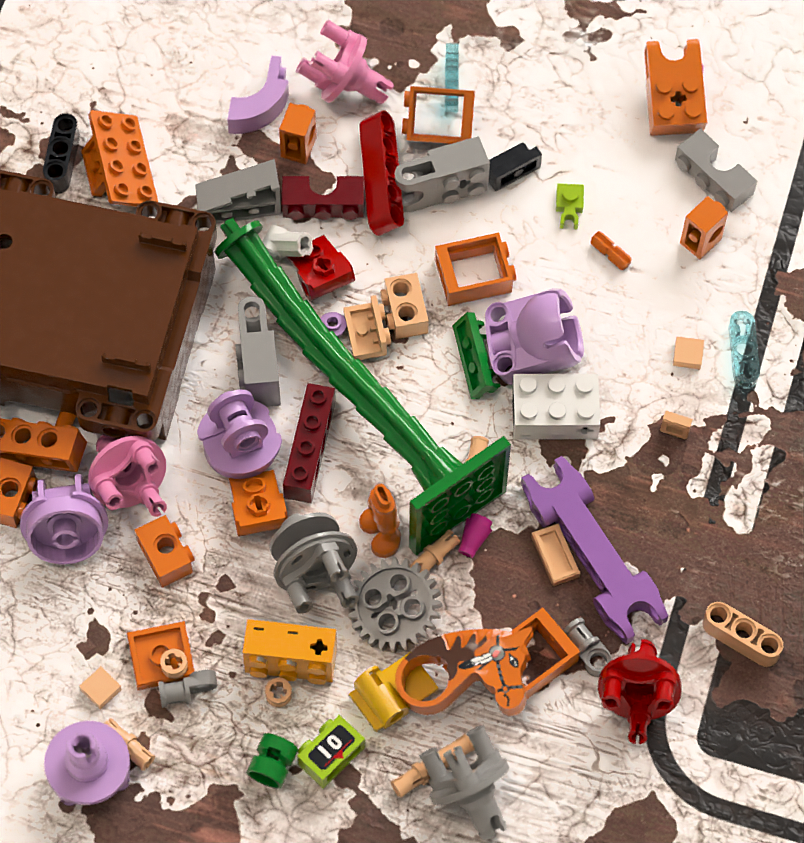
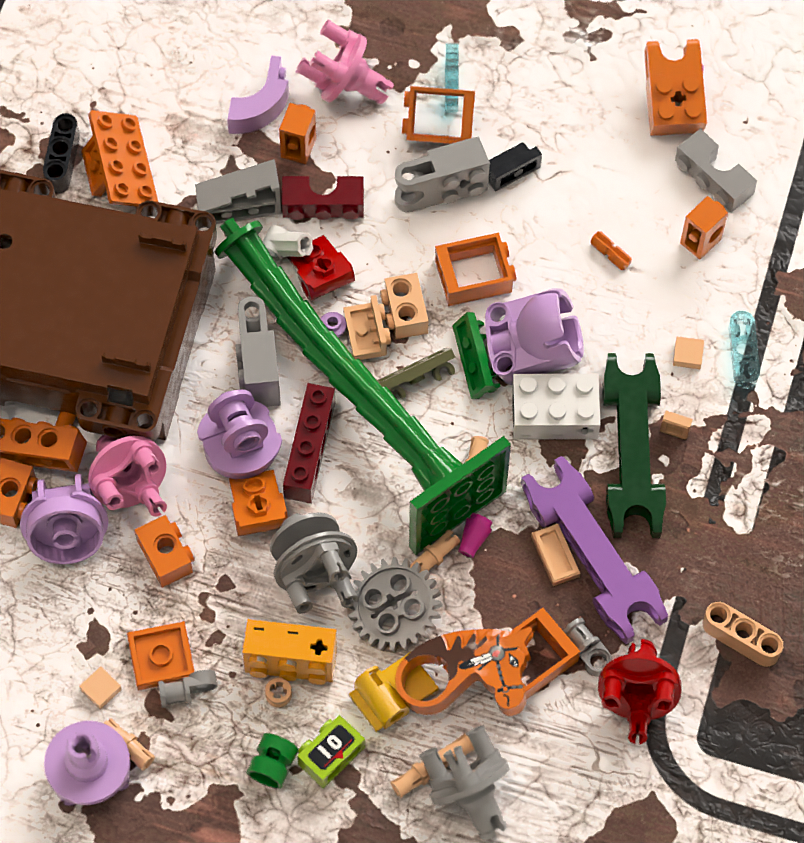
(167, 670): light nougat bush -> none
(379, 166): red beam -> none
(382, 519): orange piece -> none
(415, 372): none -> olive plate
(570, 201): lime plate -> none
(635, 492): none -> dark green piece

